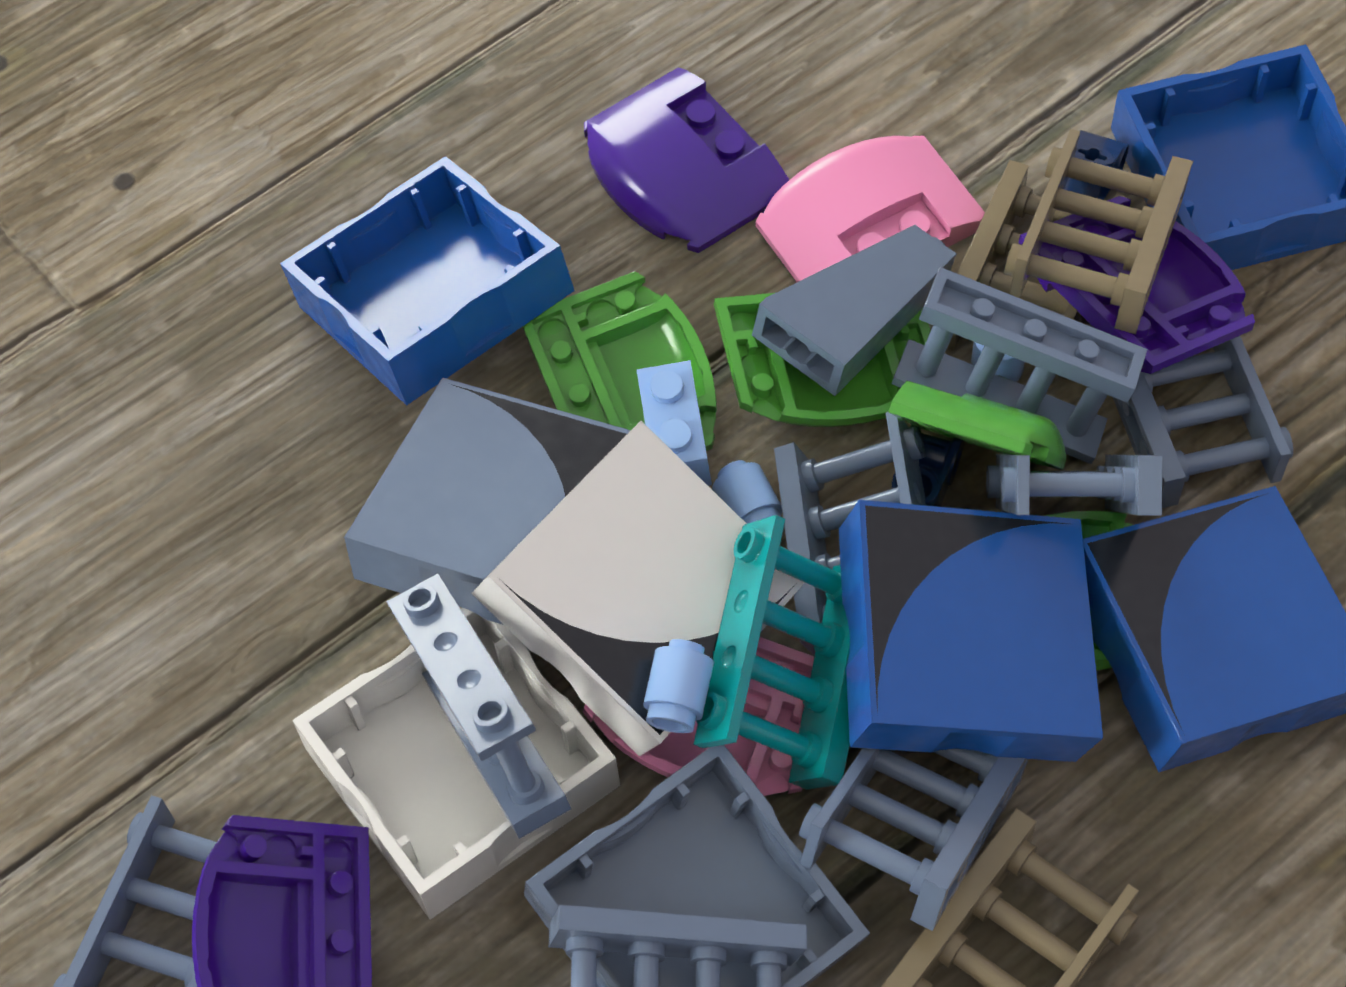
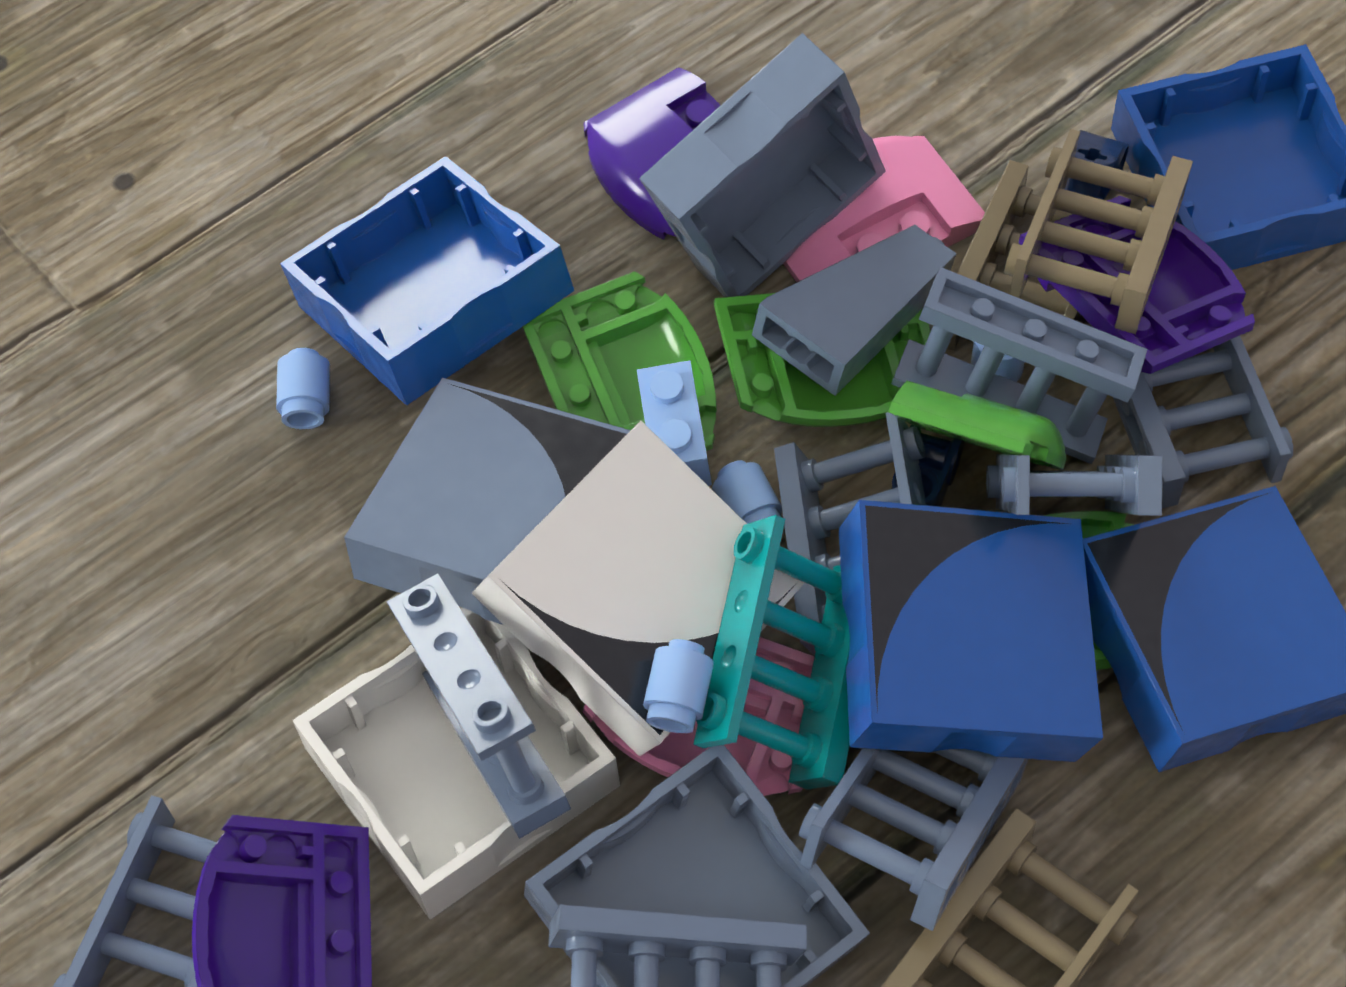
(303, 388): none -> light blue brick
(766, 169): none -> sand blue tile

